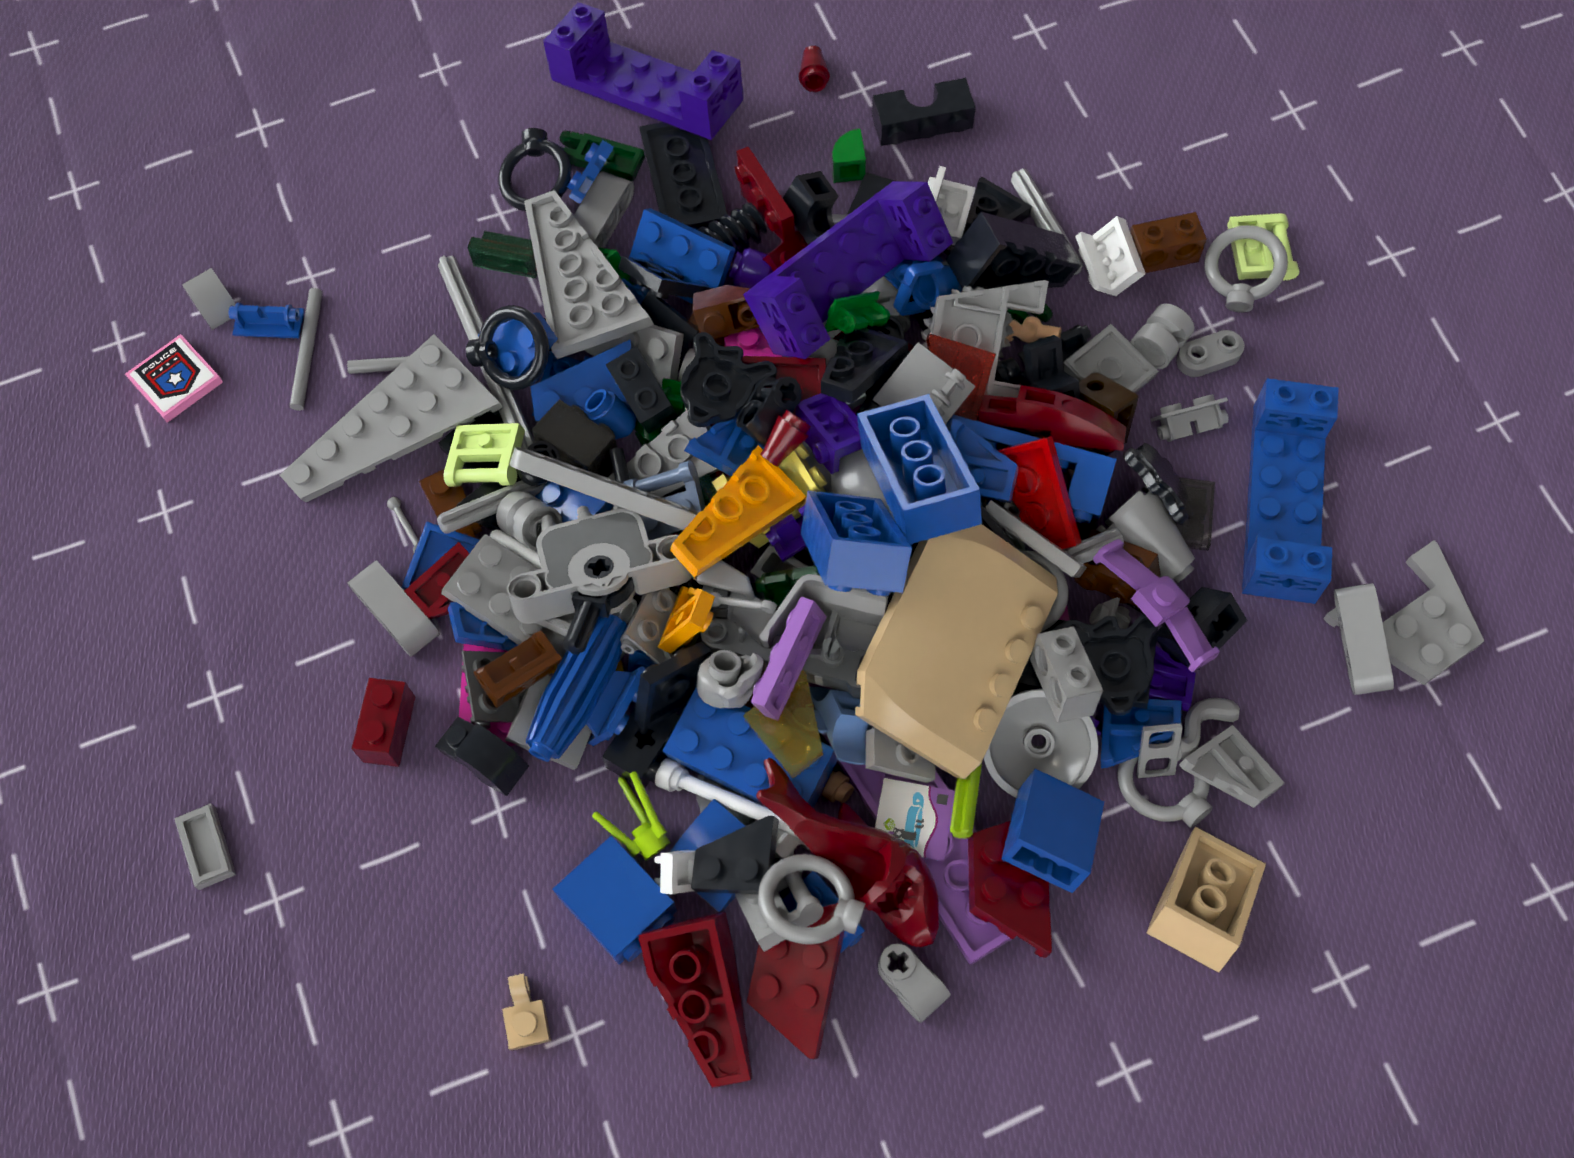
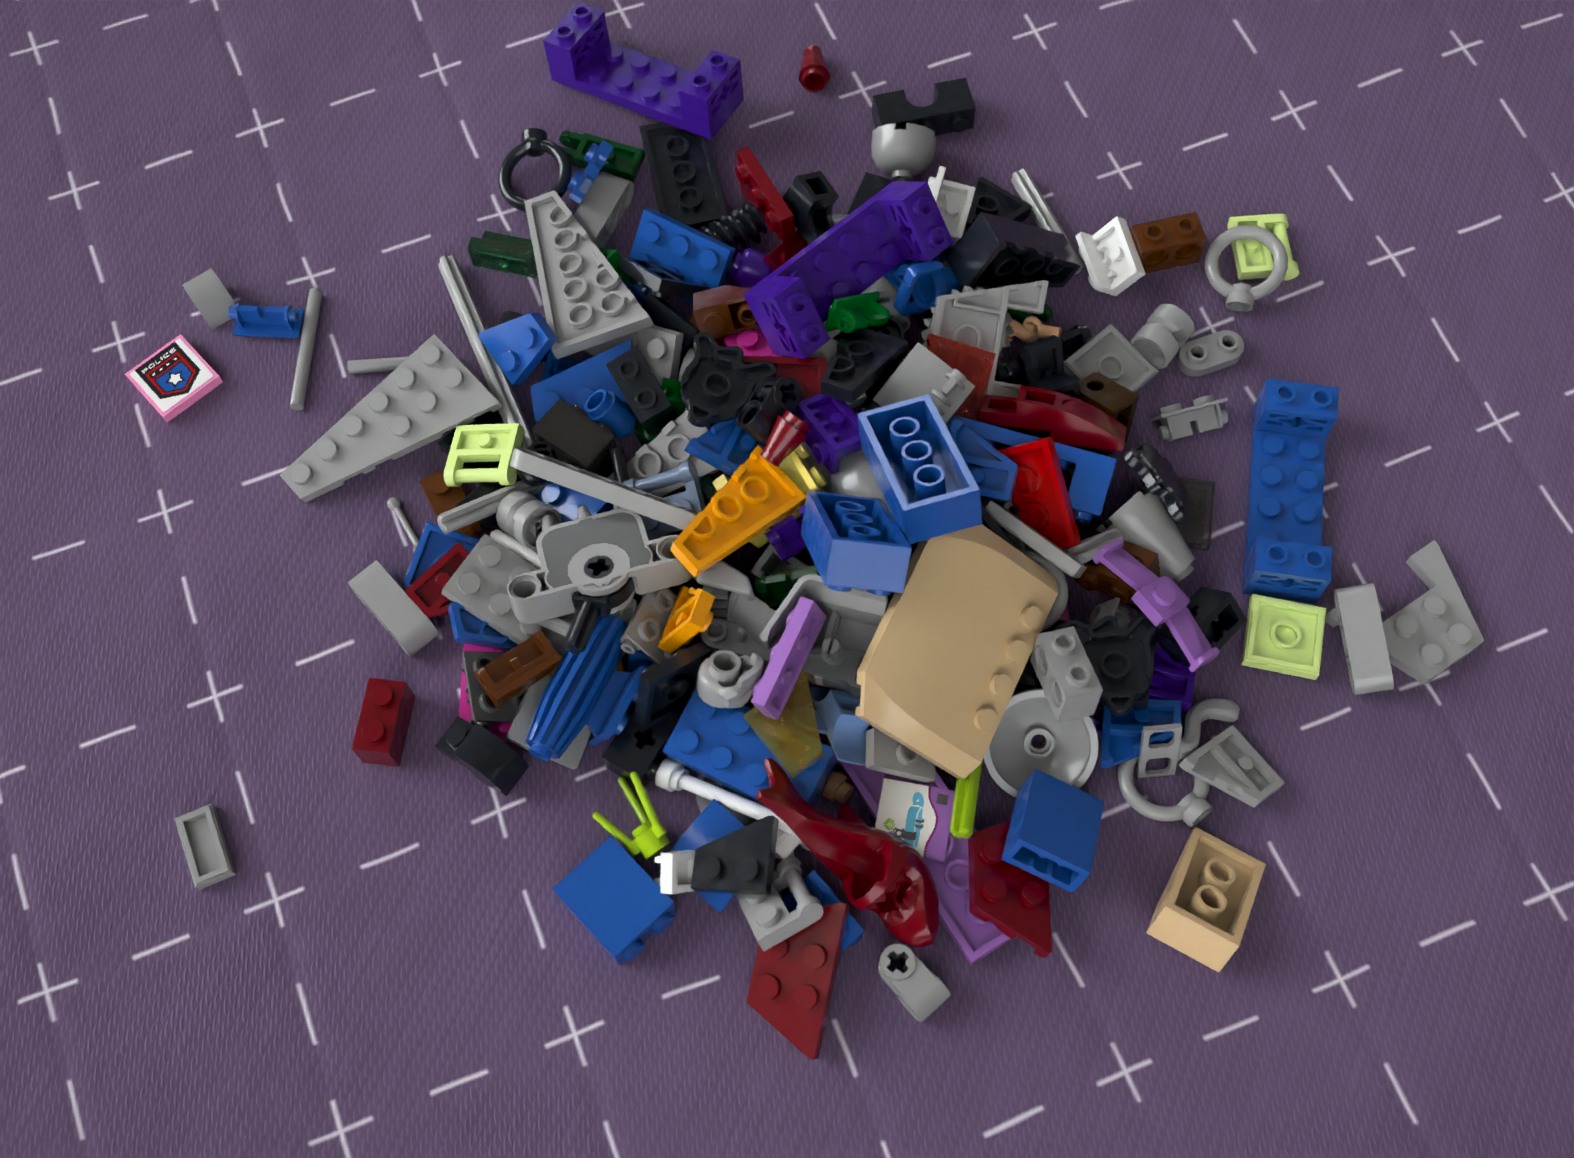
(485, 351): black piece -> none
(526, 1020): tan plate -> none
(700, 983): dark red wedge -> none
(766, 605): light grey hinge -> none
(846, 914): light grey piece -> none
(849, 157): green brick -> none
(903, 151): none -> light grey cylinder
(1284, 636): none -> yellowish green plate

